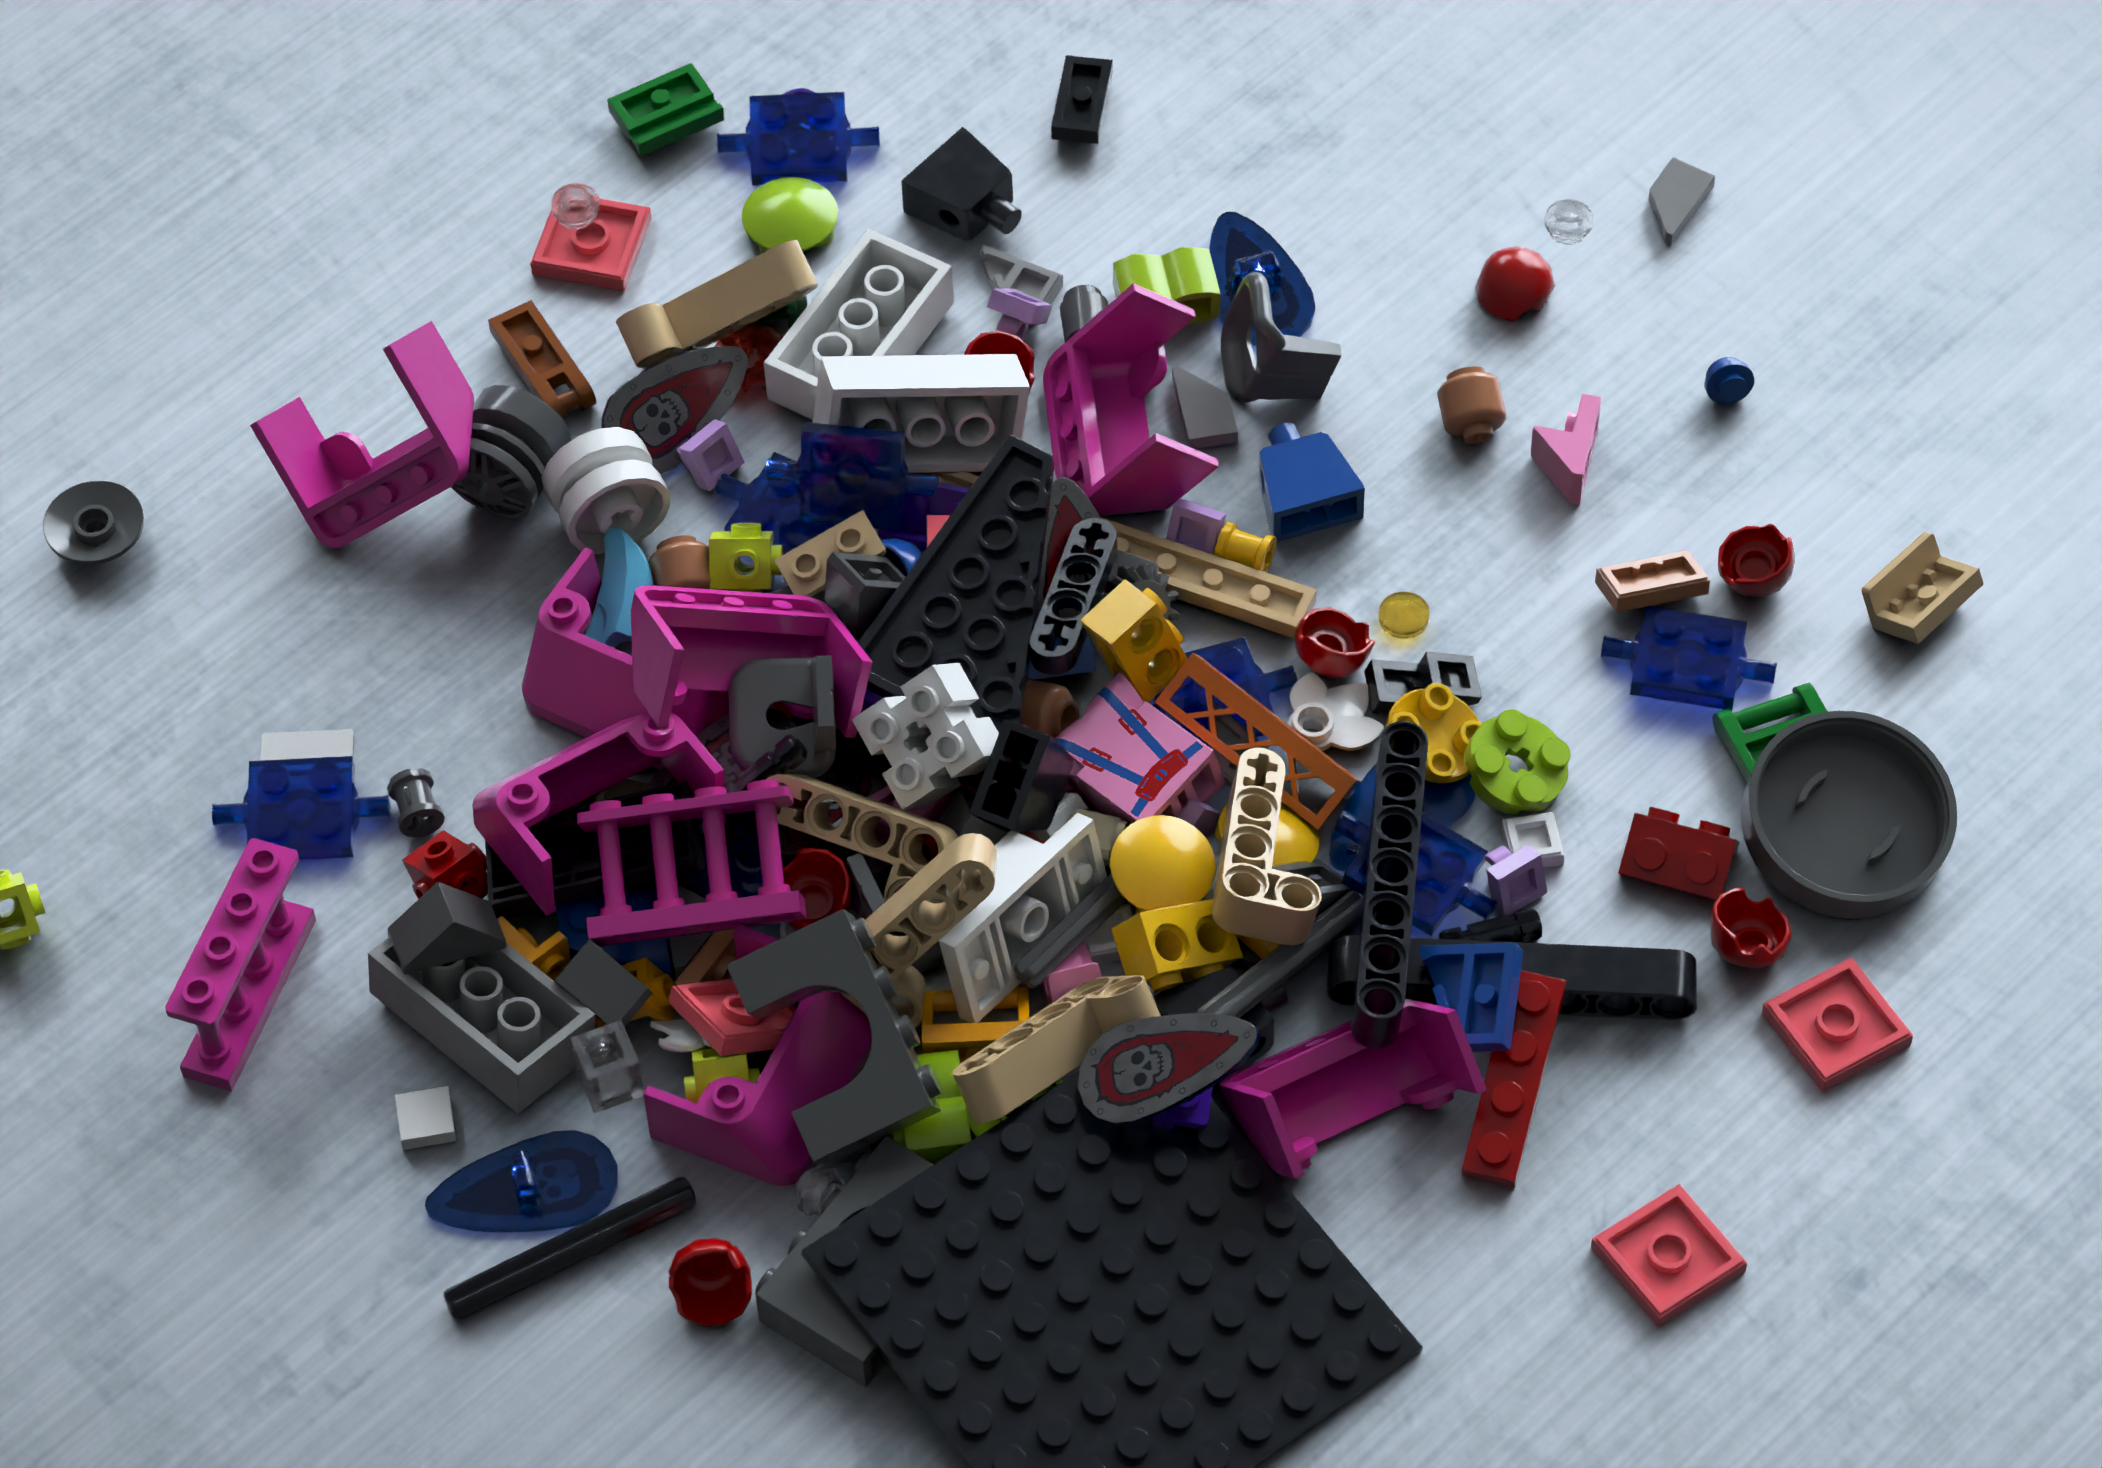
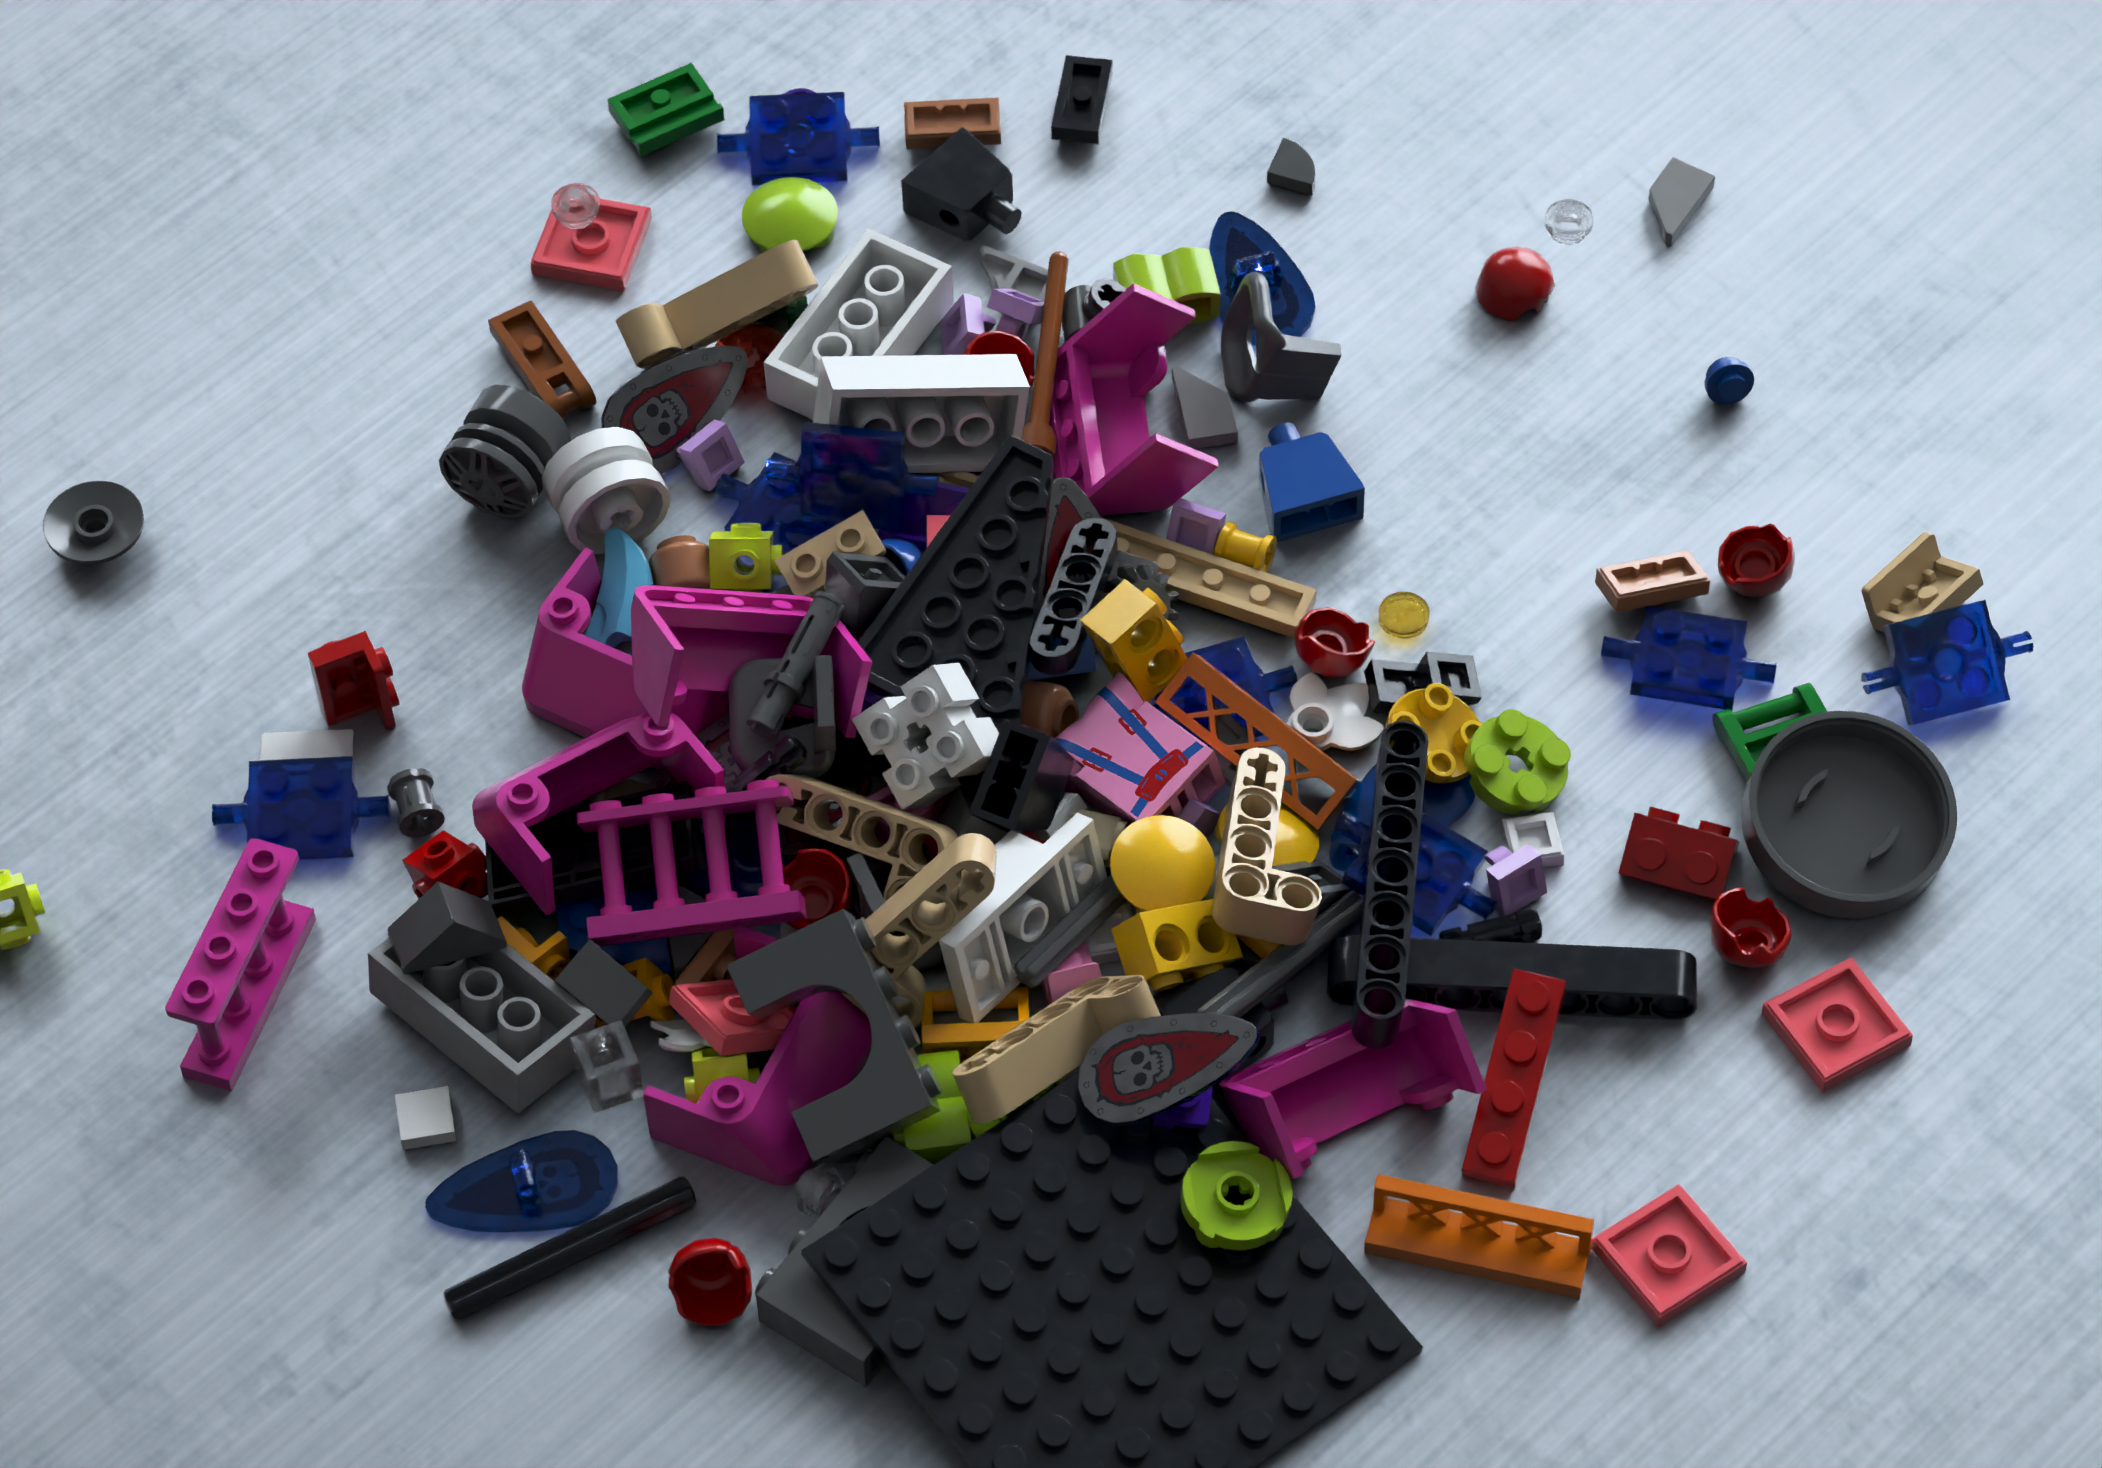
(338, 481): dark pink windscreen -> none
(353, 680): none -> red bracket
(787, 681): none -> dark grey pin
(934, 122): none -> nougat plate
(964, 324): none -> lavender tile
(1038, 430): none -> dark orange piece
(1100, 296): none -> black bush
(1230, 1225): none -> lime plate
(1292, 168): none -> dark grey tile
(1471, 404): nougat head -> none
(1478, 1239): none -> orange fence
(1480, 986): blue wing -> none
(1568, 453): bright pink slope -> none
(1946, 662): none -> clear blue plate

